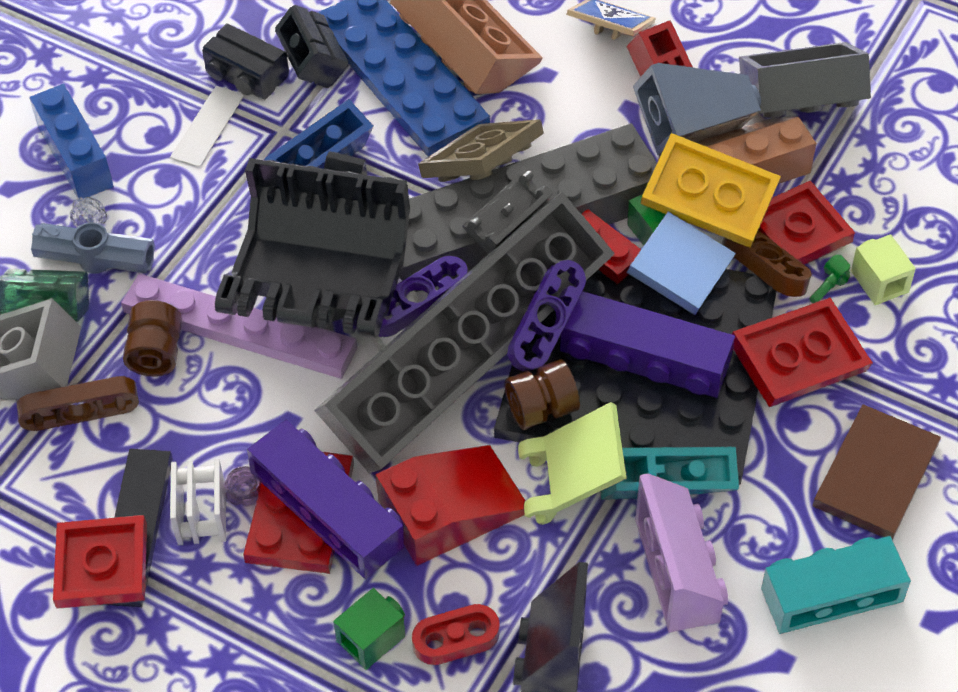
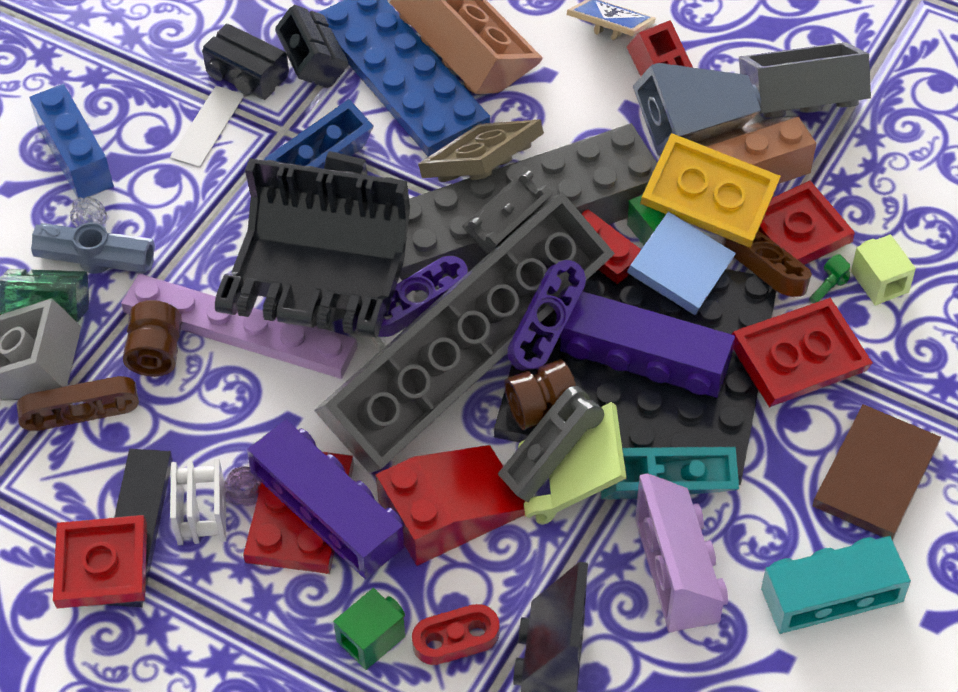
(550, 442): none -> dark grey plate

